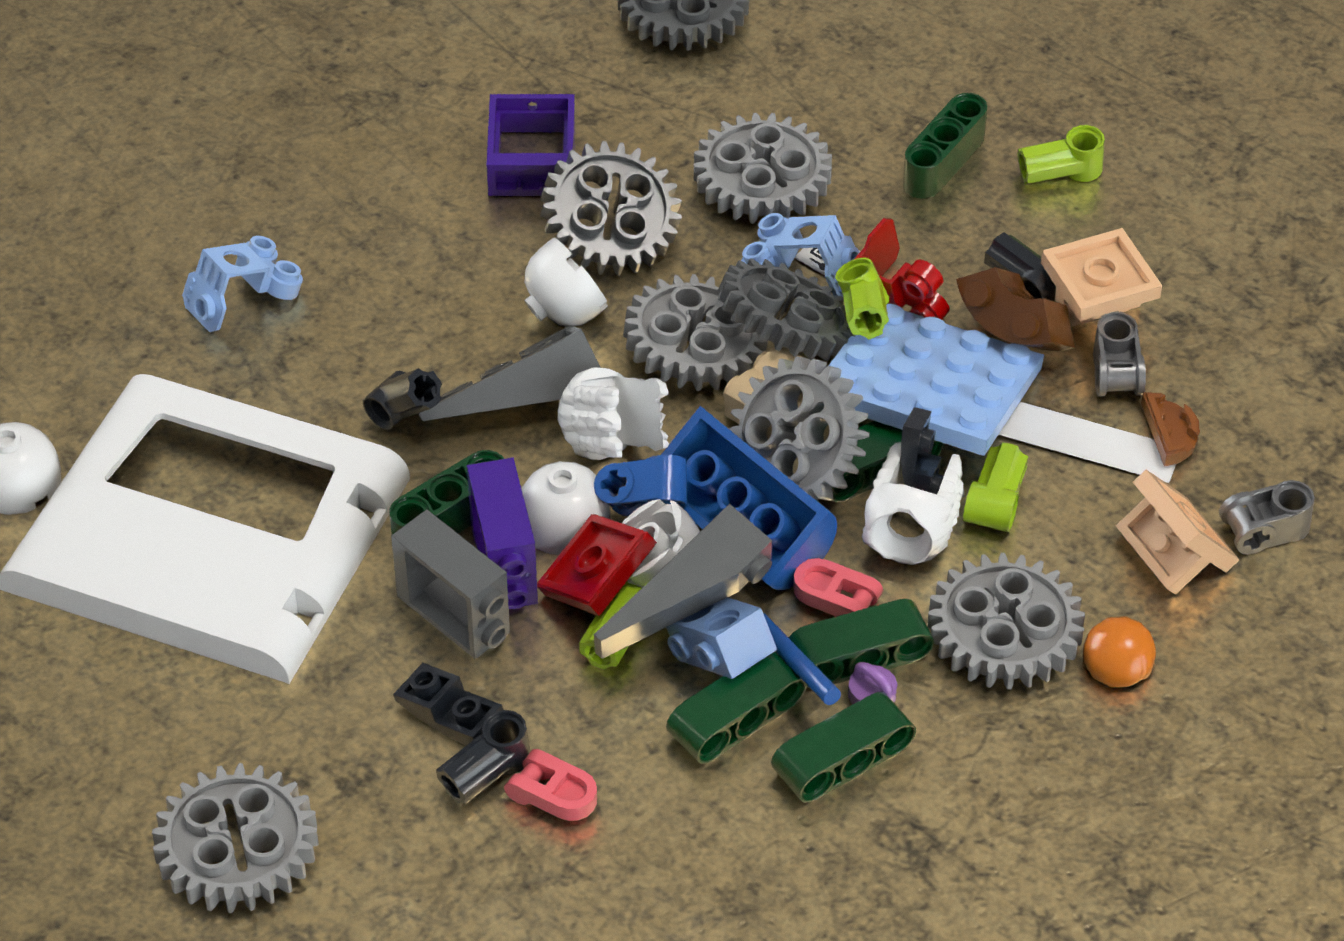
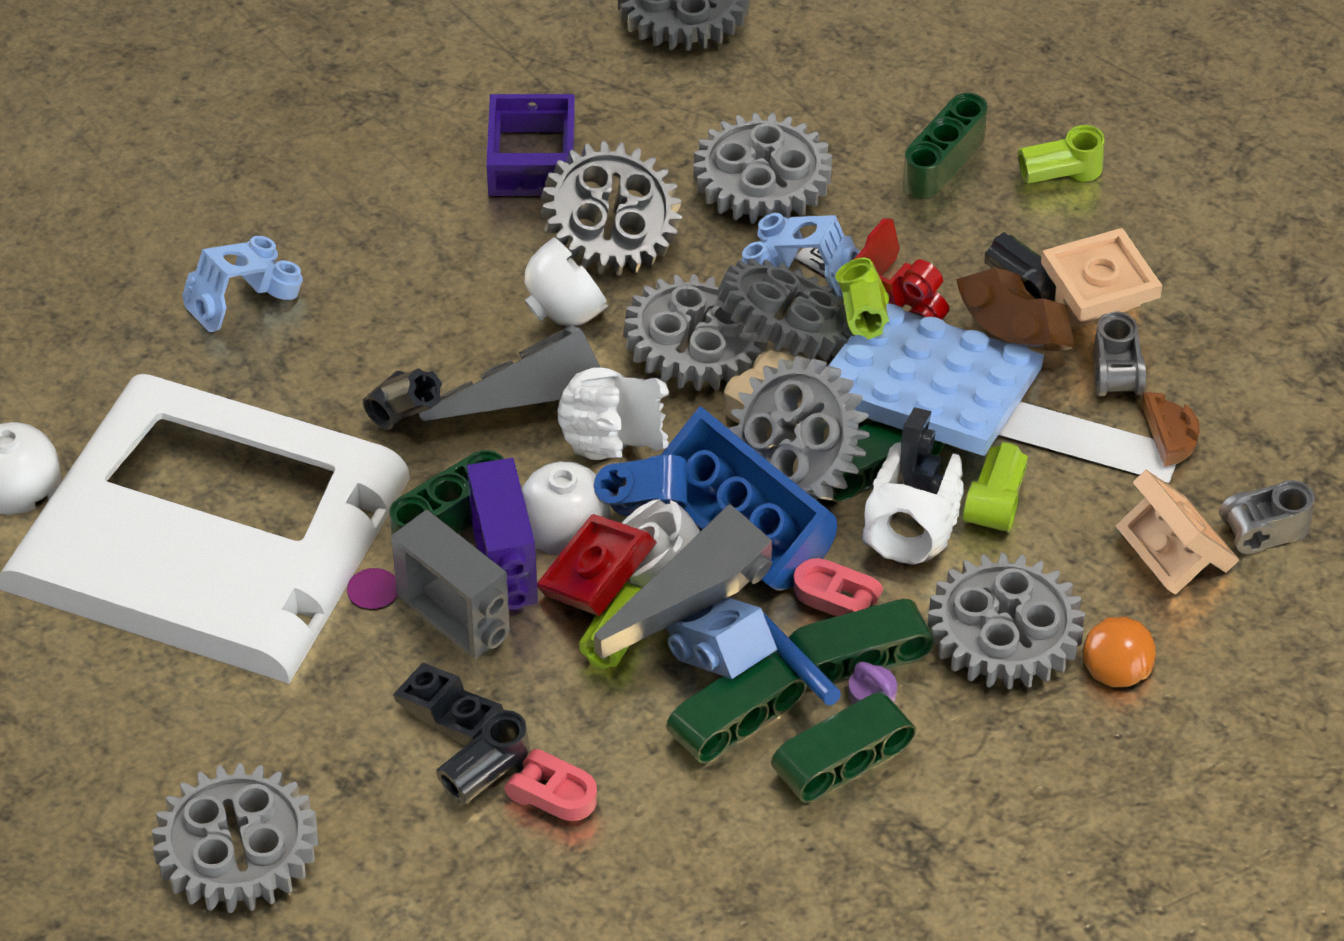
(372, 588): none -> magenta sticker

